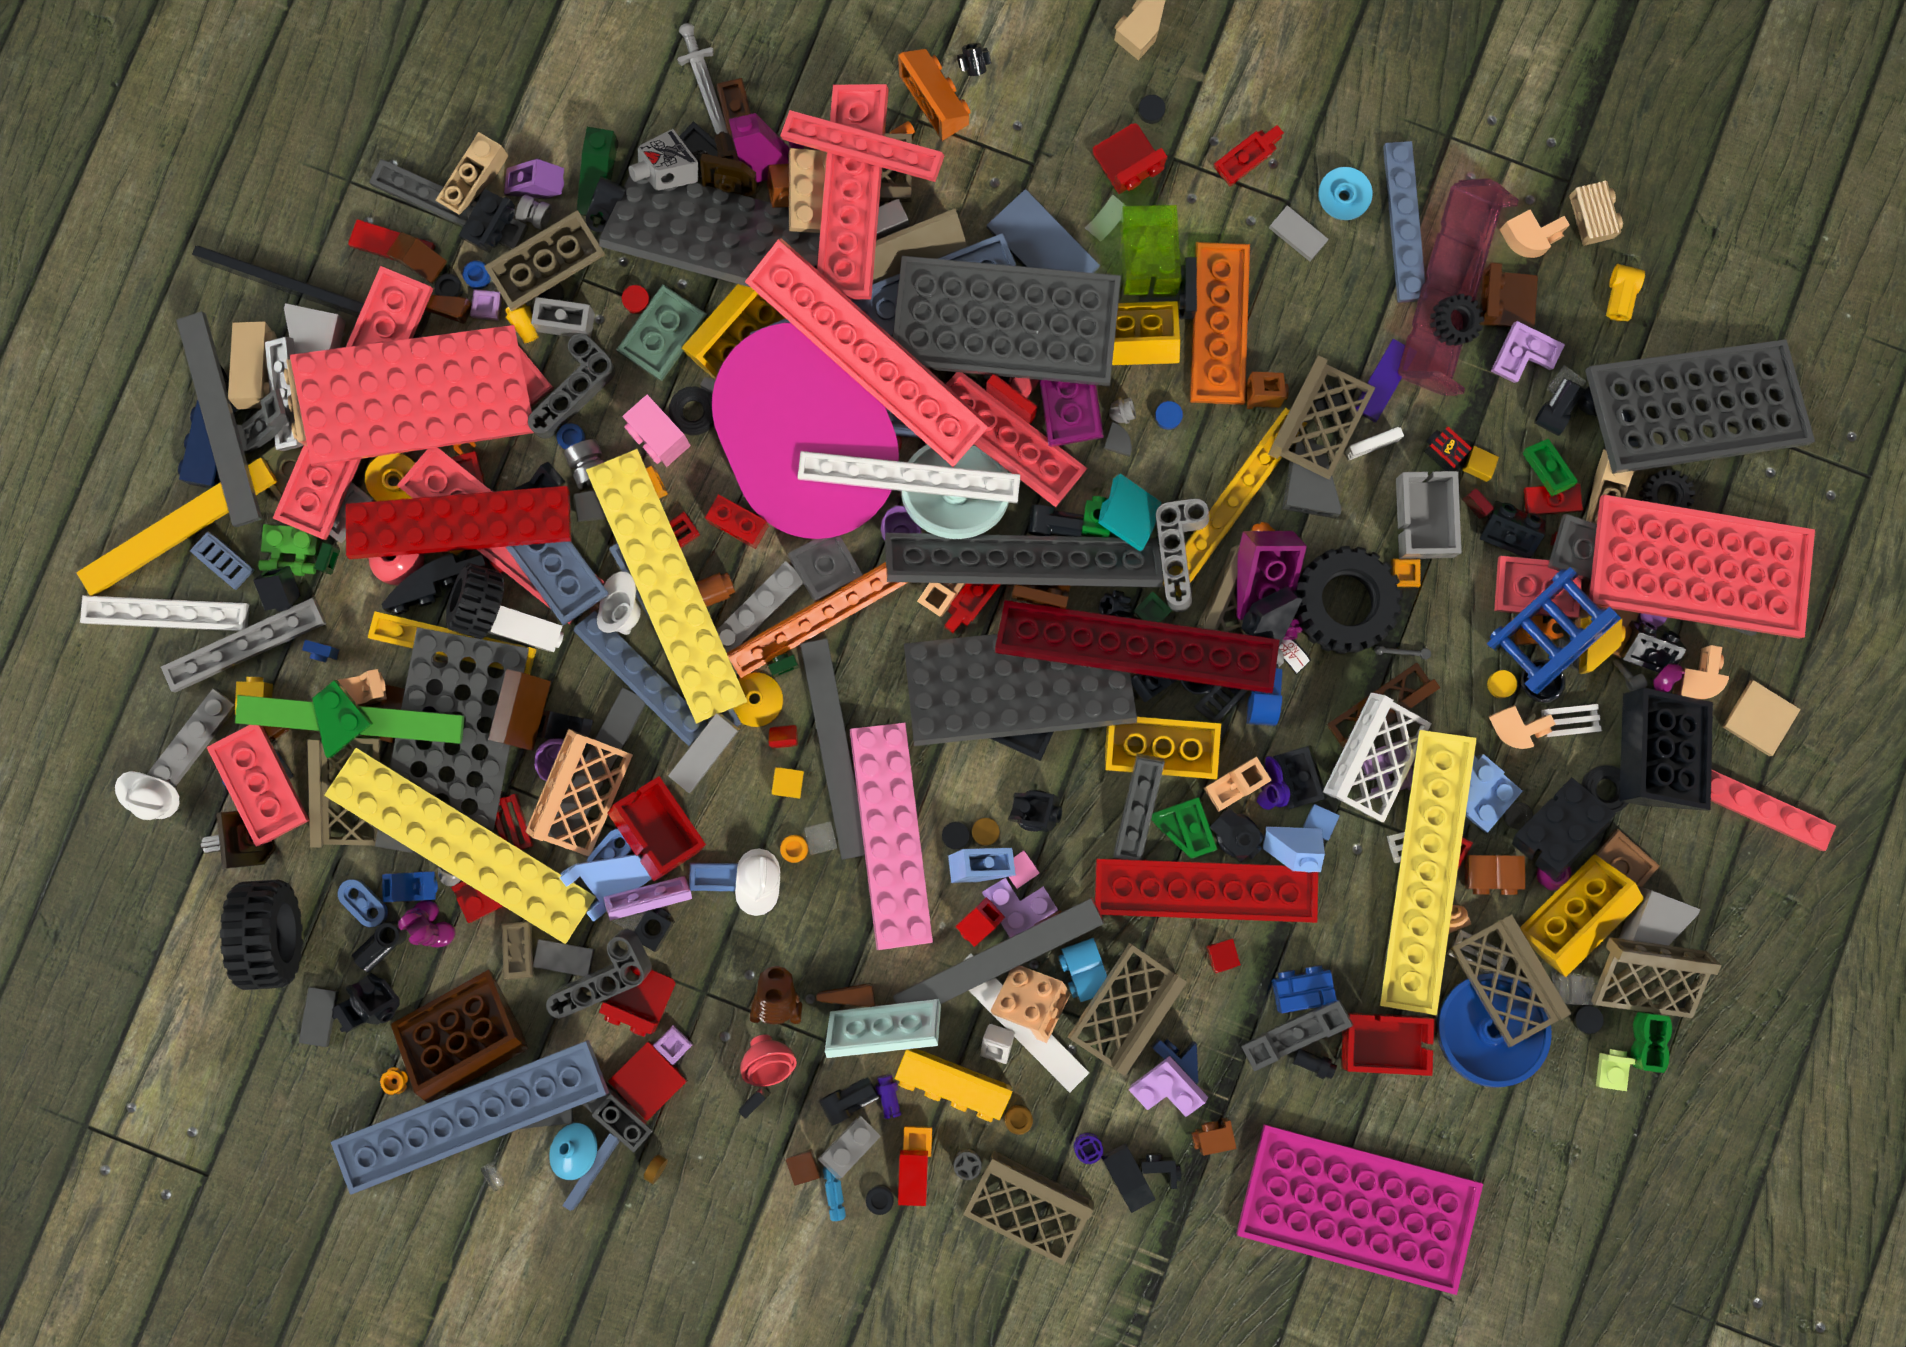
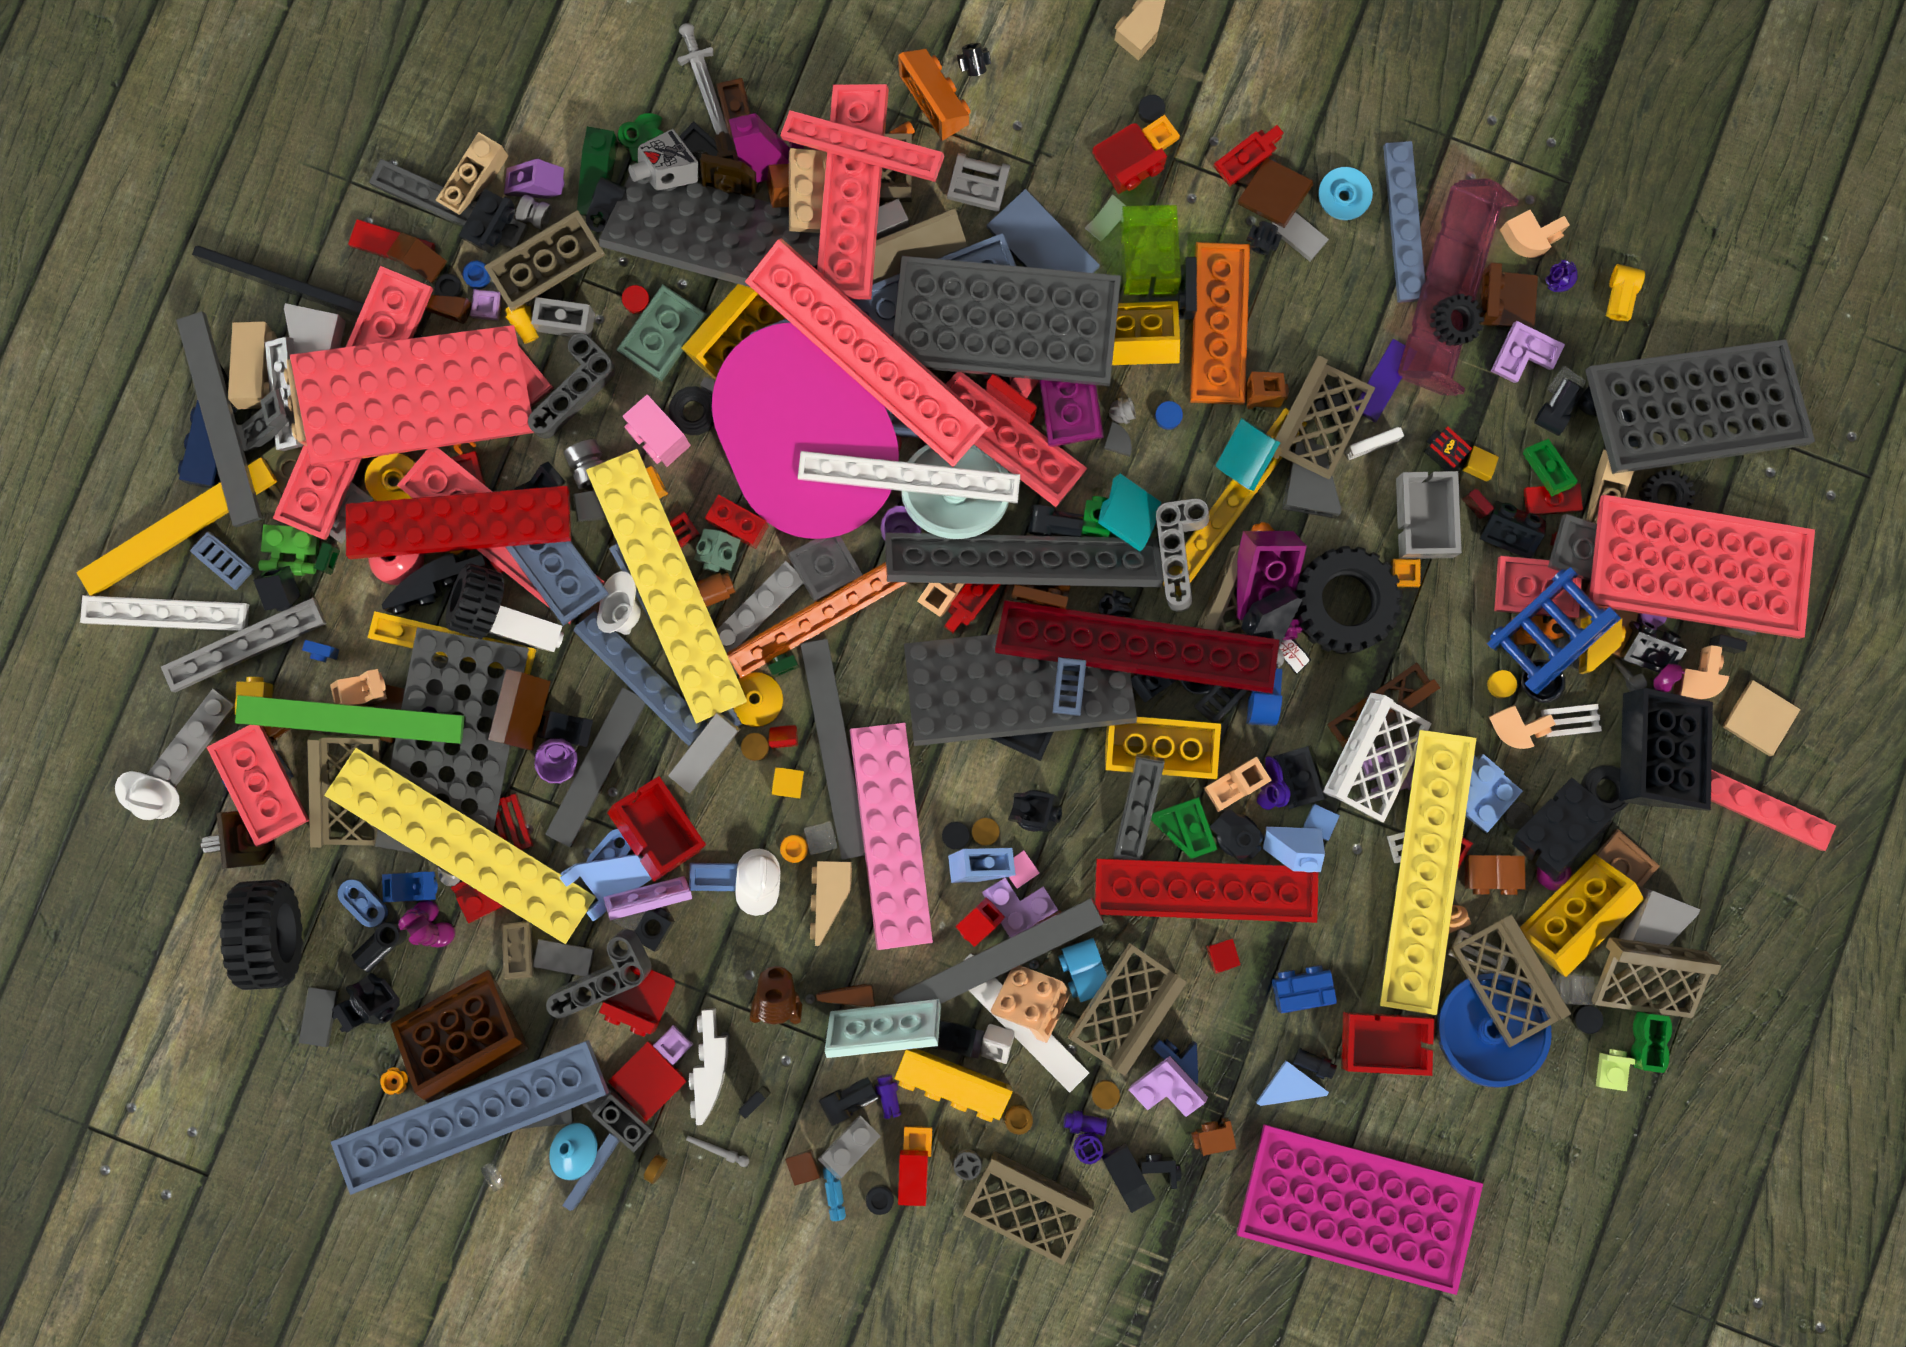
(338, 718): green wing -> none
(558, 782): light nougat fence -> none
(569, 435): blue tile -> none
(644, 127): none -> green plate
(708, 1078): none -> white slope
(716, 550): none -> sand green brick
(730, 1156): none -> light grey piece
(755, 746): none -> pearl gold tile
(767, 1062): coral piece -> none
(832, 889): none -> tan slope
(959, 1039): none -> black slope
(976, 189): none -> light grey plate
(1069, 665): none -> sand blue slope
(1078, 1122): none -> dark purple animal
(1105, 1094): none -> pearl gold tile
(1152, 609): dark green plate -> none
(1161, 133): none -> light orange plate
(1247, 454): none -> teal slope
(1264, 238): none -> black gear
(1275, 192): none -> reddish brown tile
(1290, 1085): none -> light blue tile
(1296, 1034): dark grey slope -> none
(1424, 653): dark grey hinge -> none
(1562, 276): none -> dark purple plate
(1596, 213): tan brick -> none
(1729, 643): none -> black tile

